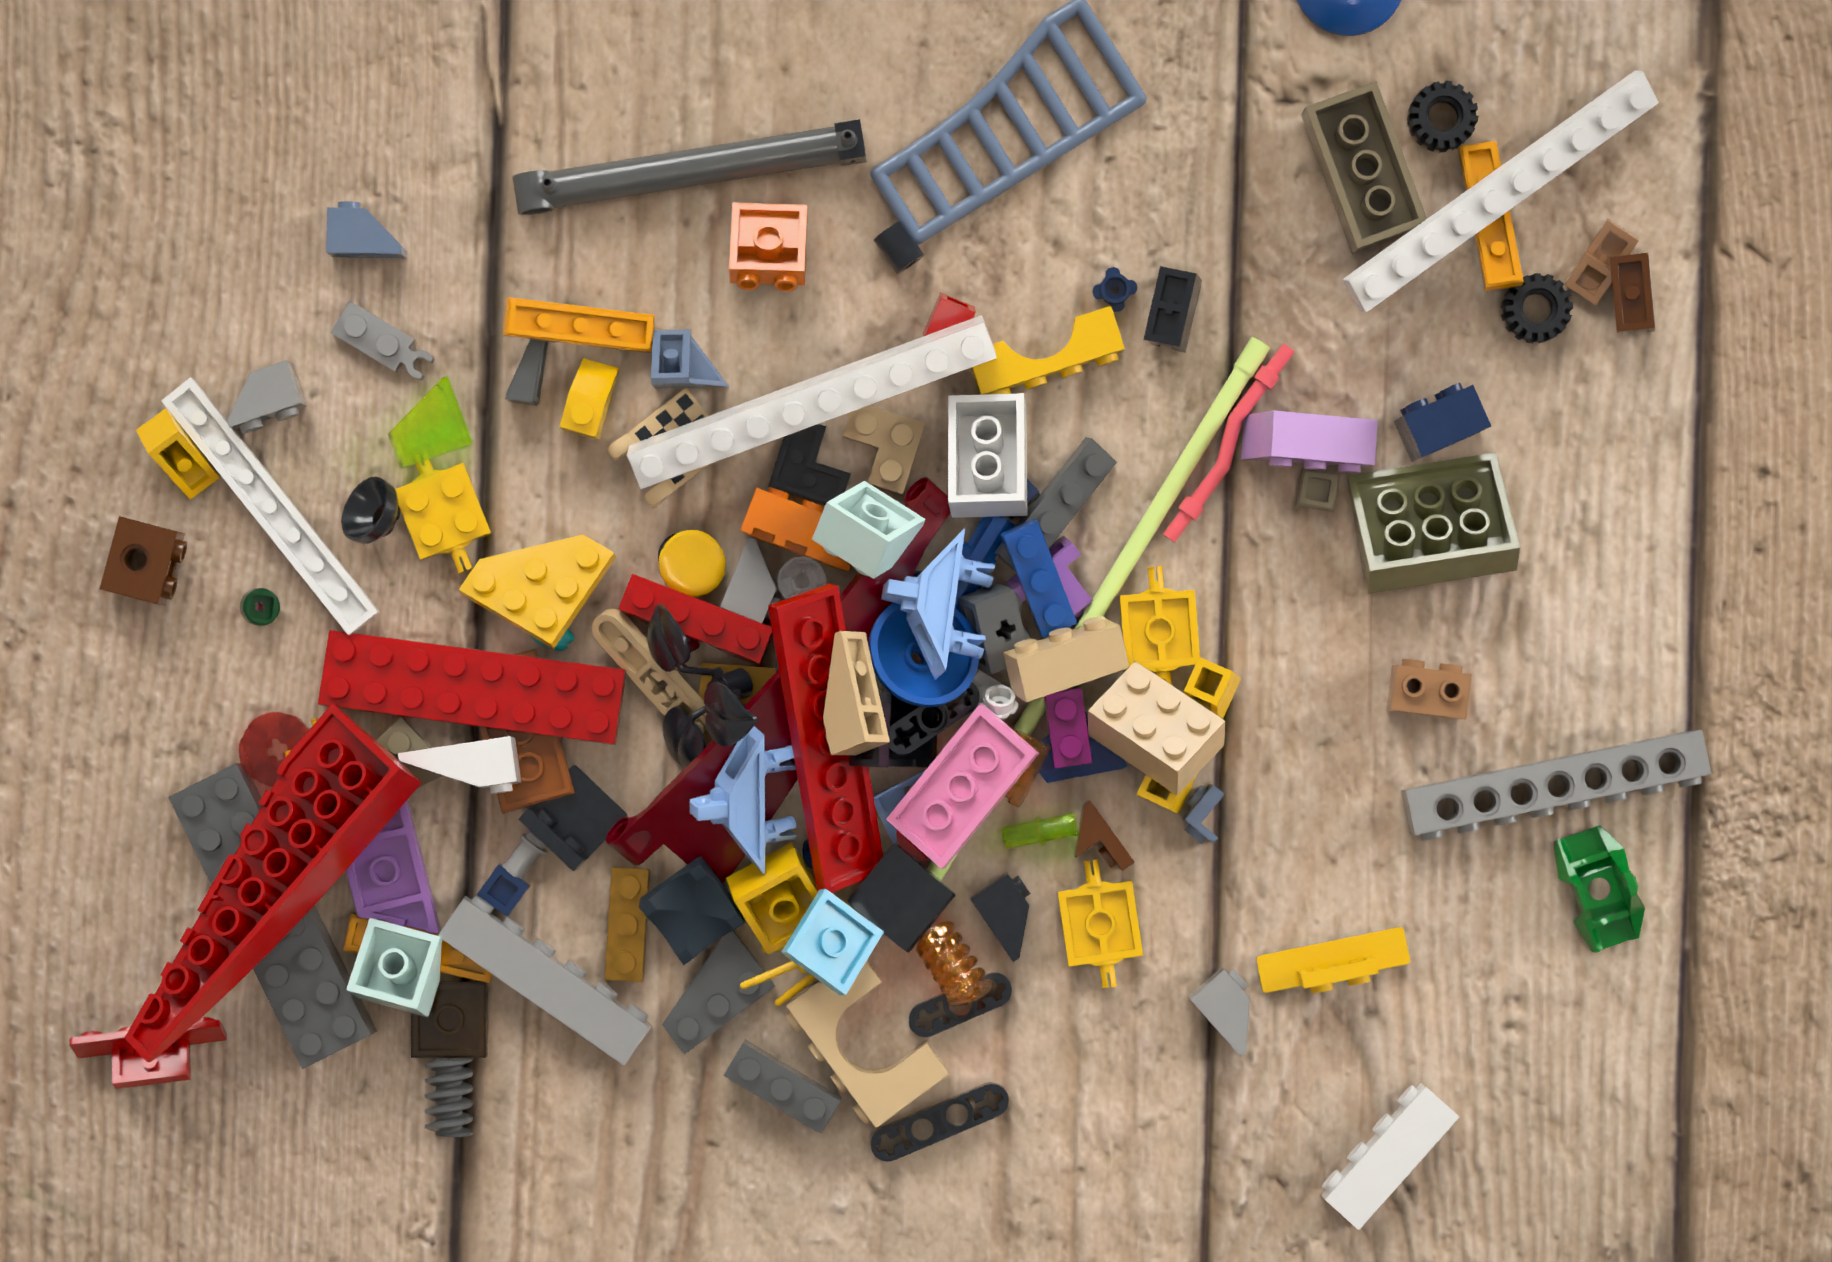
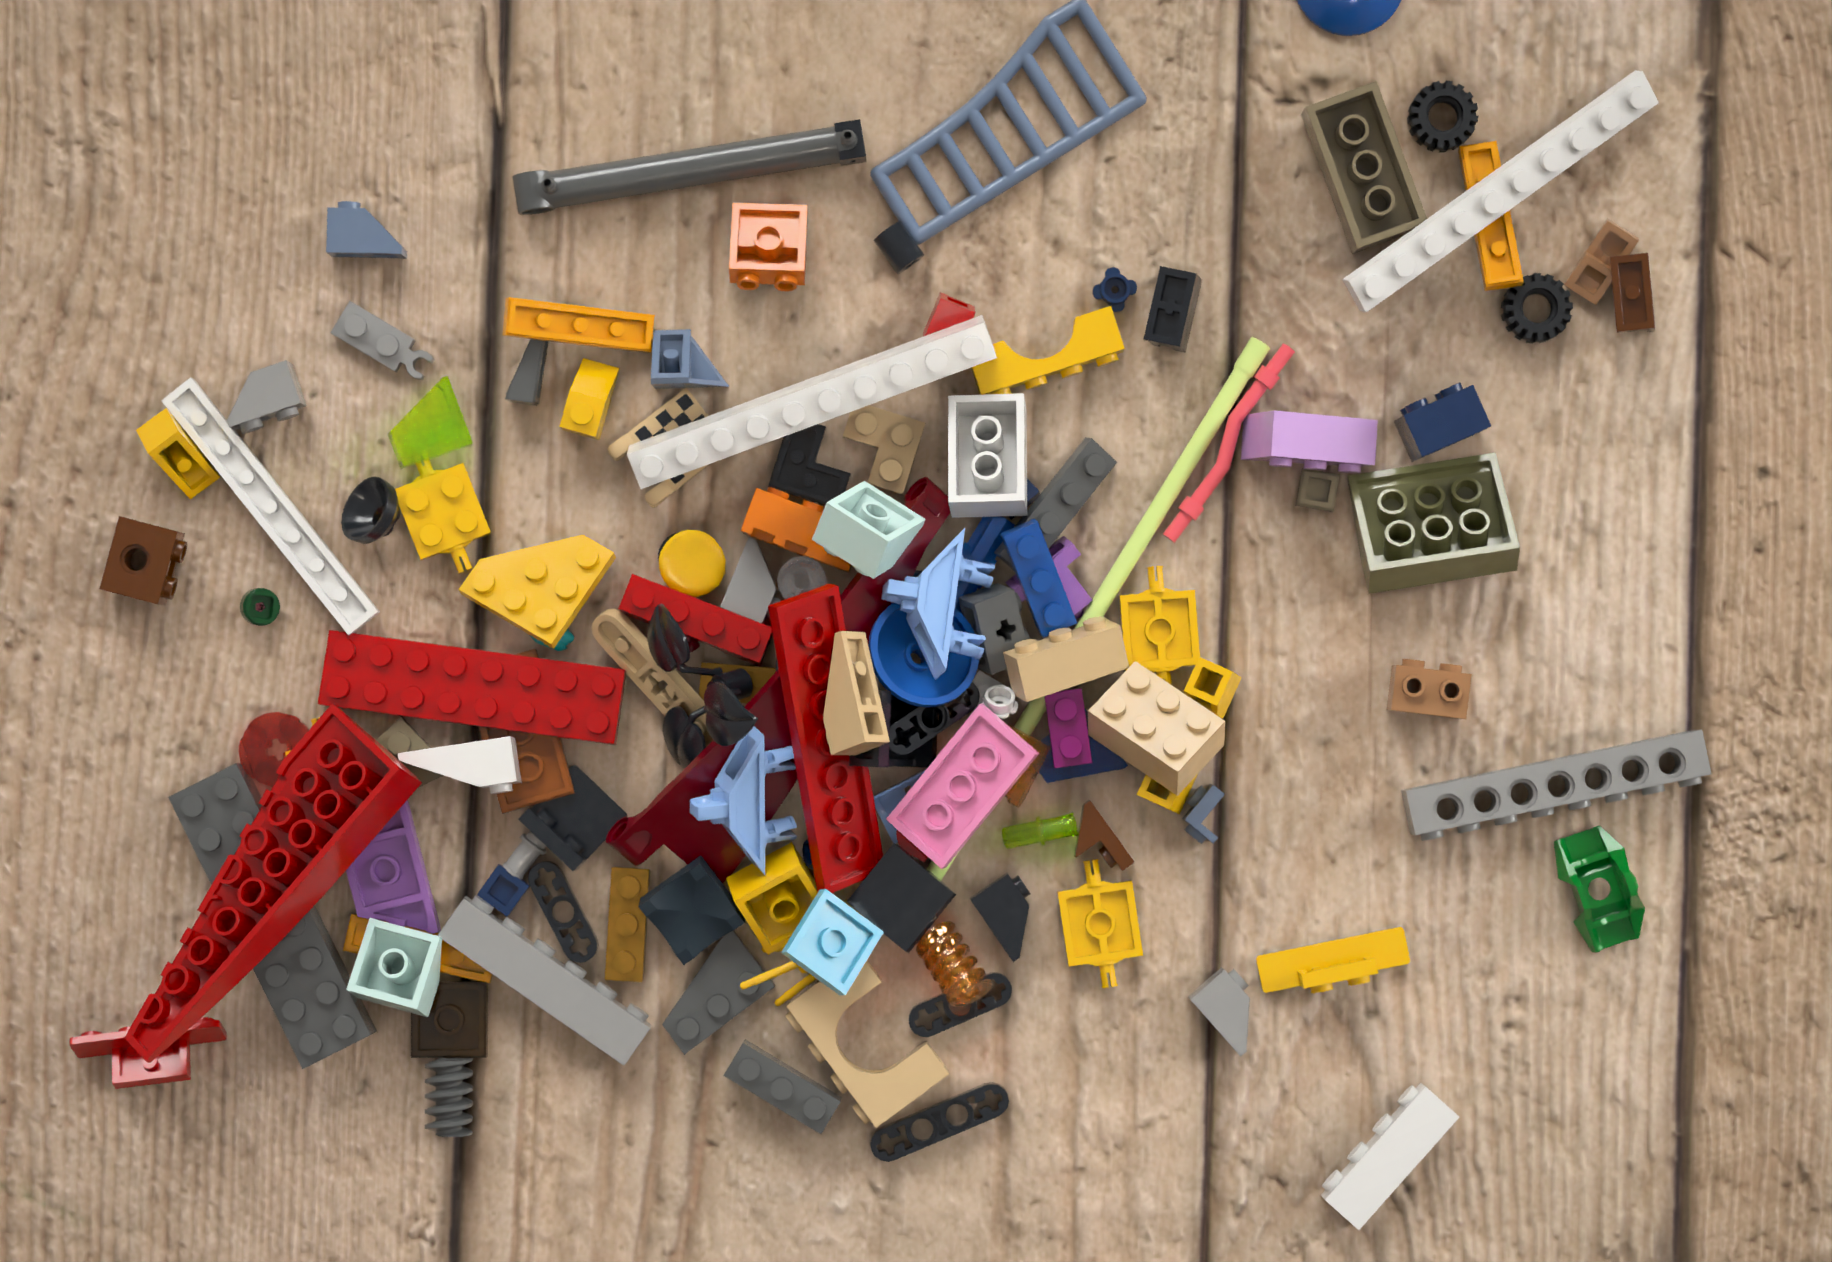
(558, 882): none -> black beam

